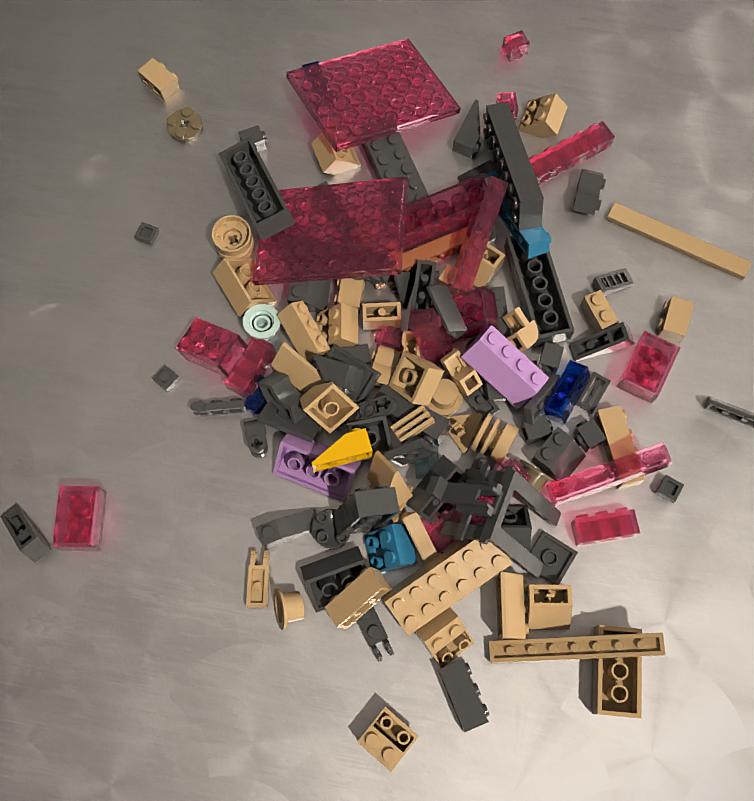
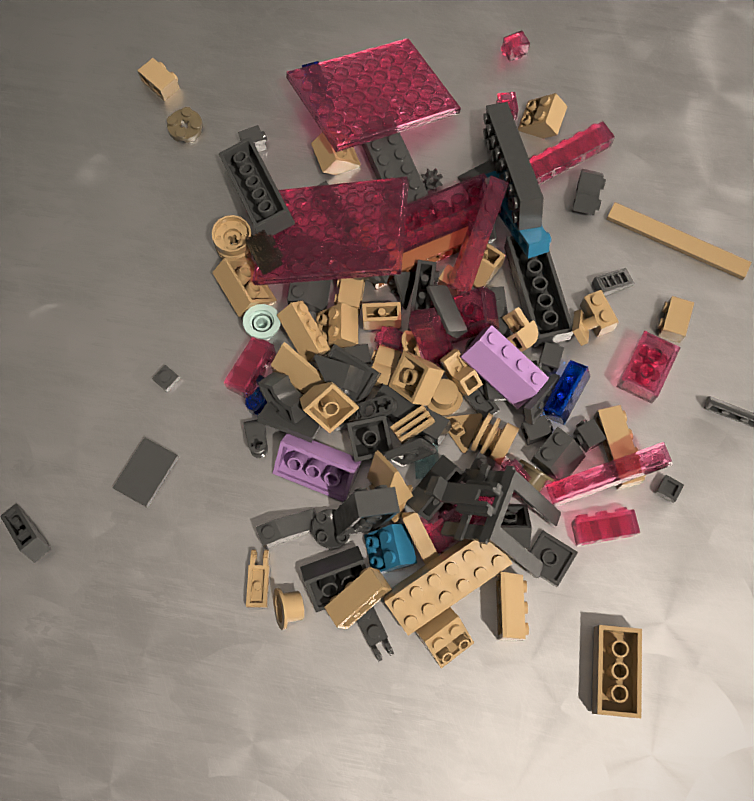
(79, 518): clear pink brick -> none
(146, 233): dark grey tile -> none
(146, 472): none -> dark grey tile
(212, 347): clear pink brick -> none
(217, 407): dark grey hinge -> none
(263, 251): none -> clear smoke brick
(348, 449): yellow slope -> none
(388, 739): tan slope -> none
(436, 178): none -> dark grey gear
(464, 695): dark grey brick -> none
(468, 136): dark grey slope -> none
(549, 607): tan slope -> none
(577, 648): tan plate -> none
(582, 325): none -> tan tile
(585, 406): dark grey tile -> none
(602, 342): dark grey slope -> none

